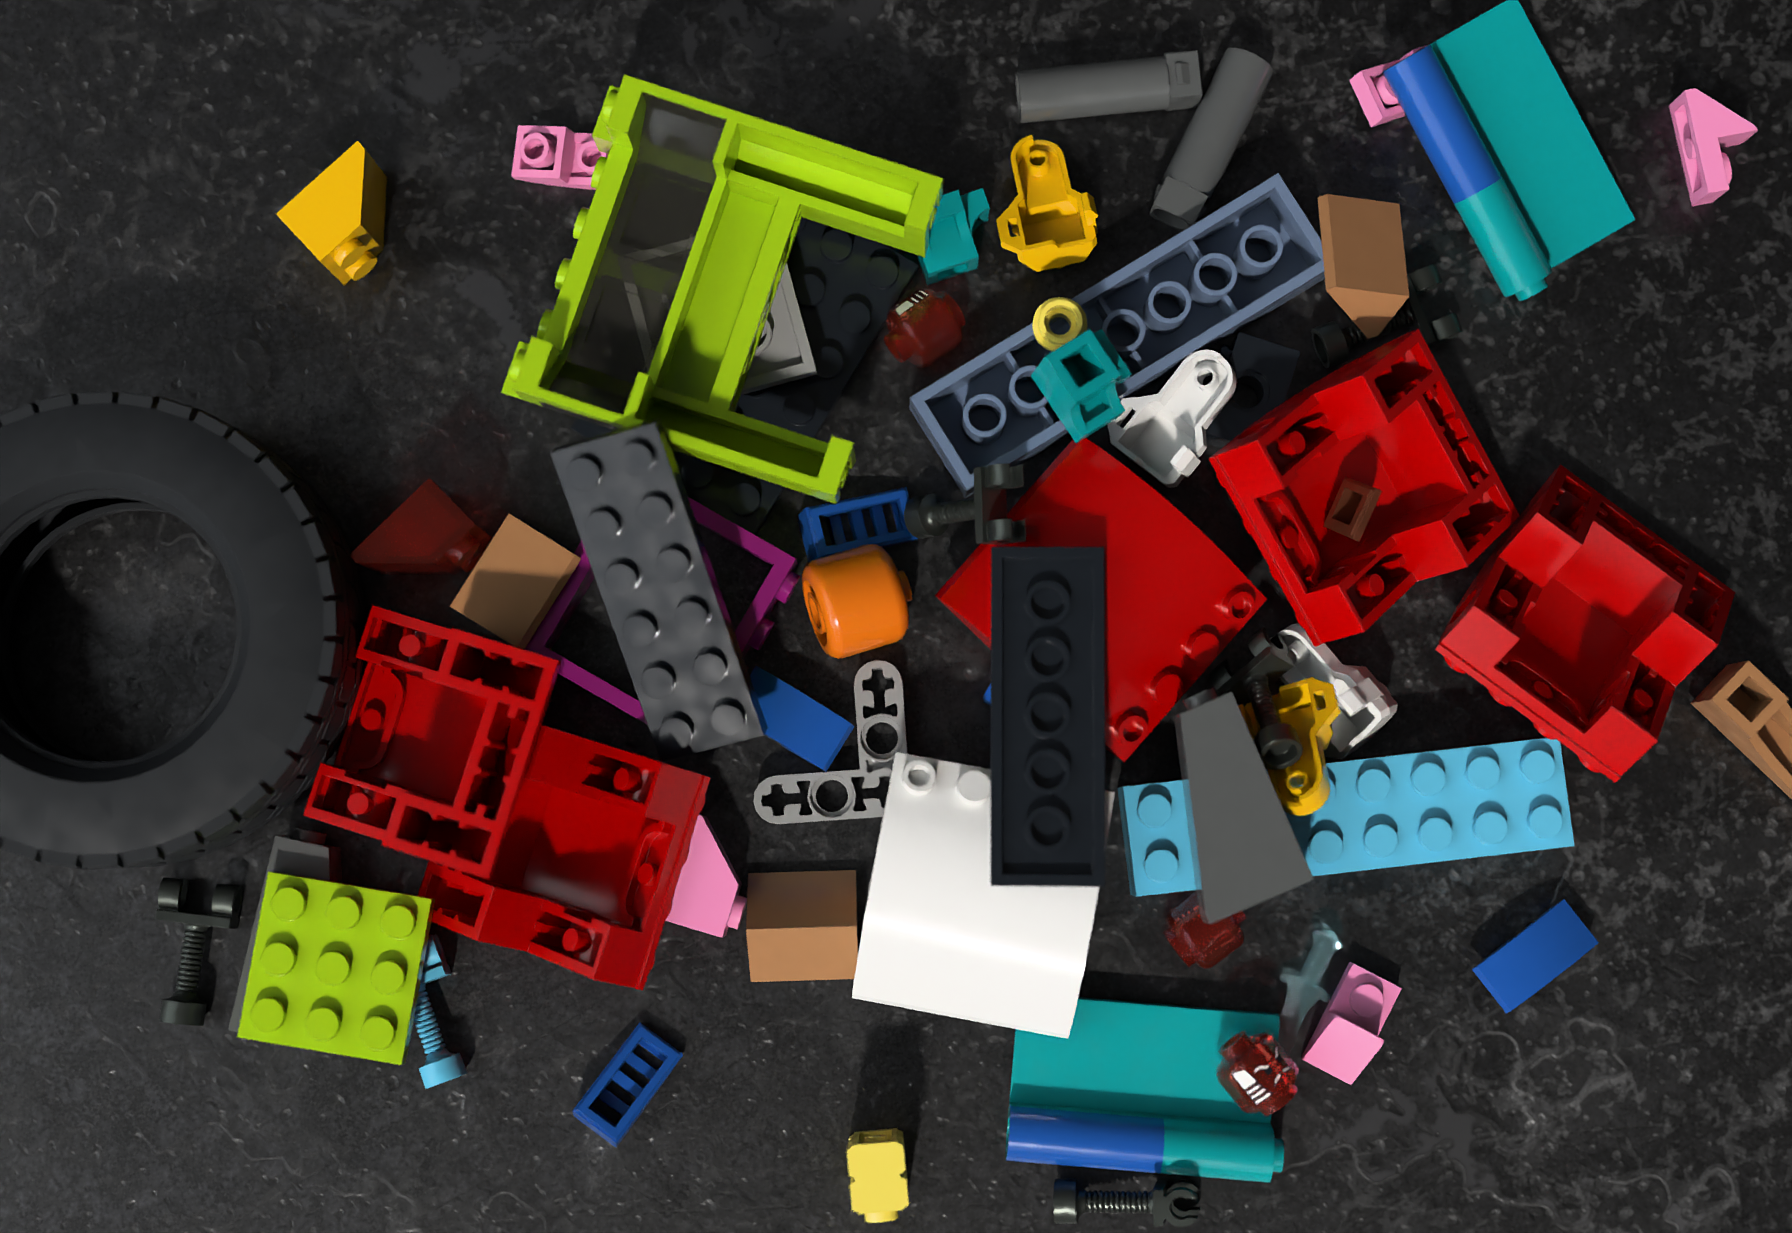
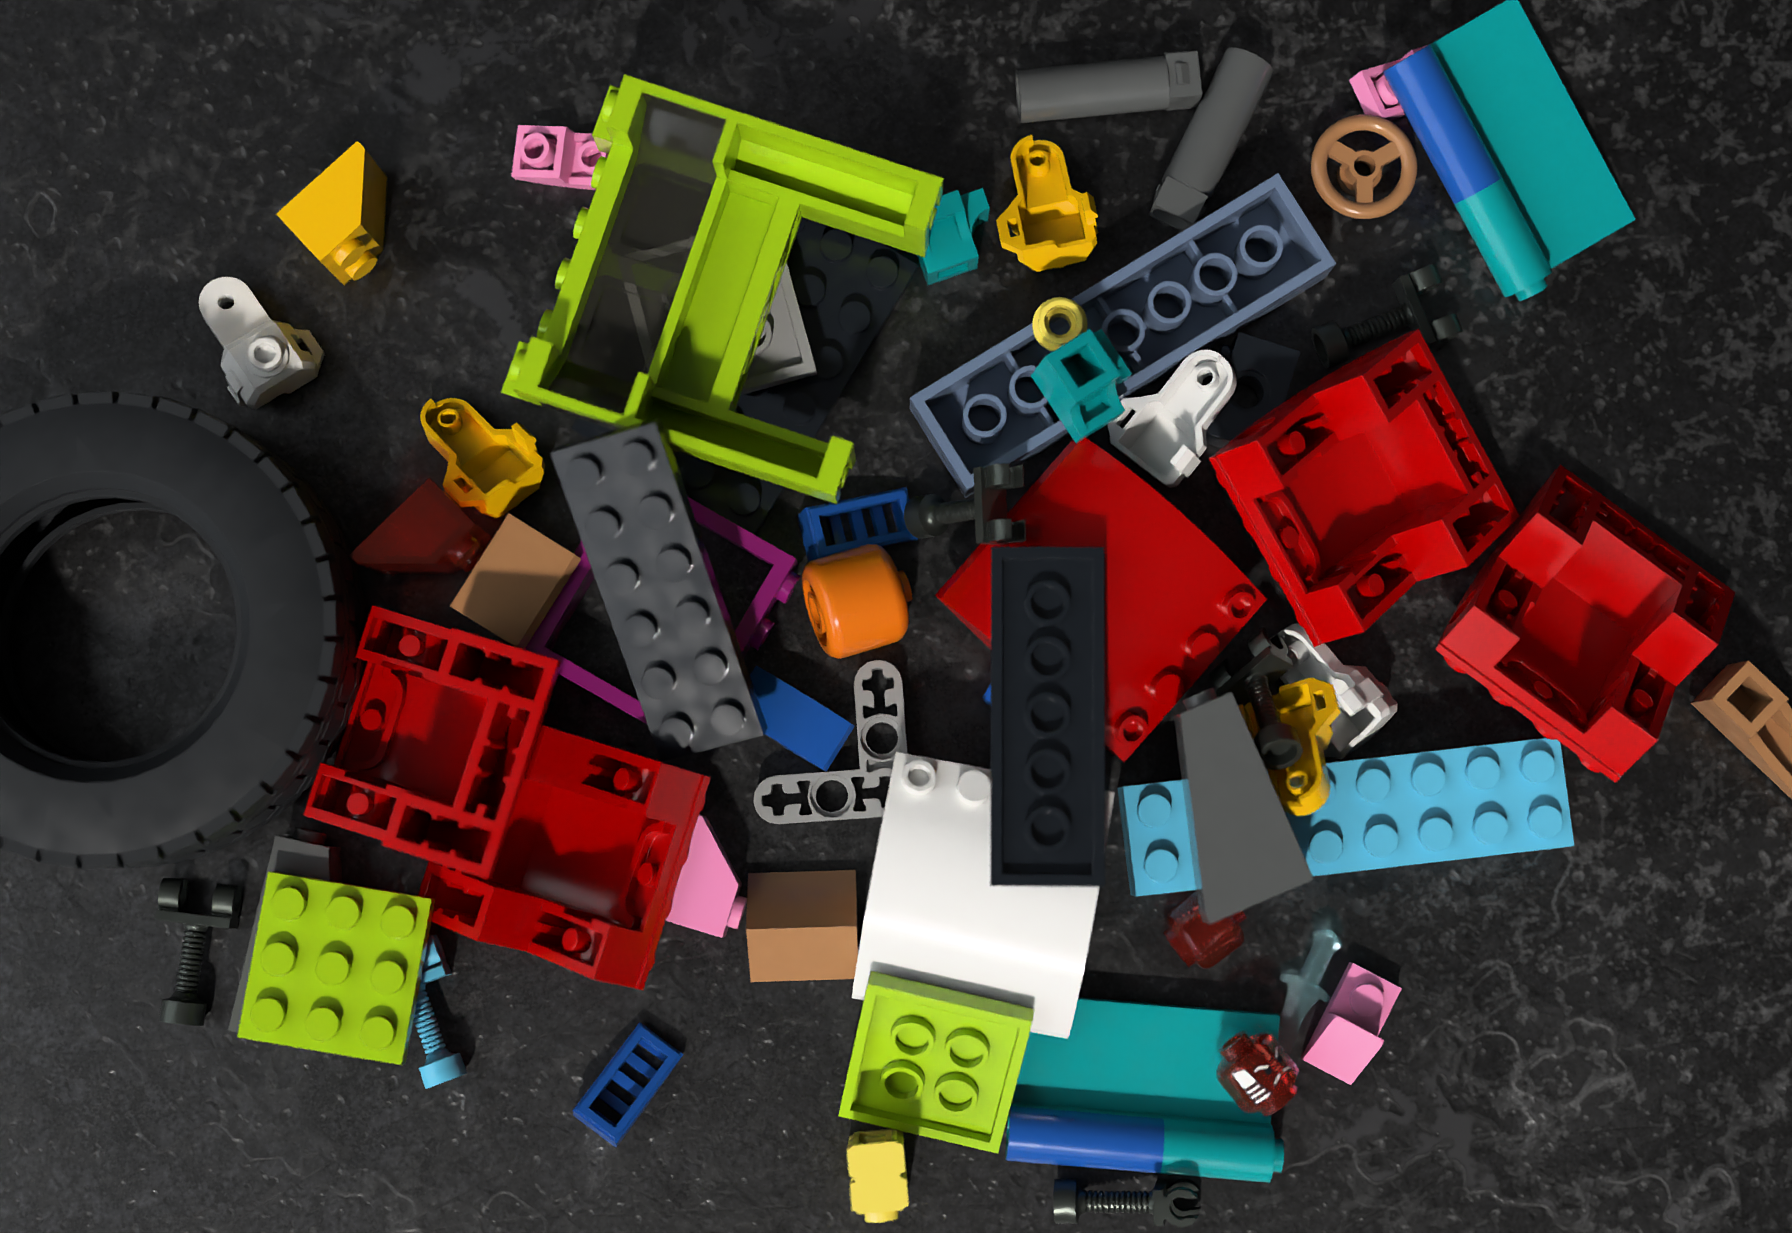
(258, 353): none -> white piece
(485, 464): none -> yellow piece
(924, 327): clear red head -> none
(935, 1062): none -> lime plate
(1350, 180): none -> medium nougat piece
(1352, 508): copper slope -> none
(1364, 259): medium nougat slope -> none
(1535, 956): blue slope -> none
(1700, 131): bright pink slope -> none

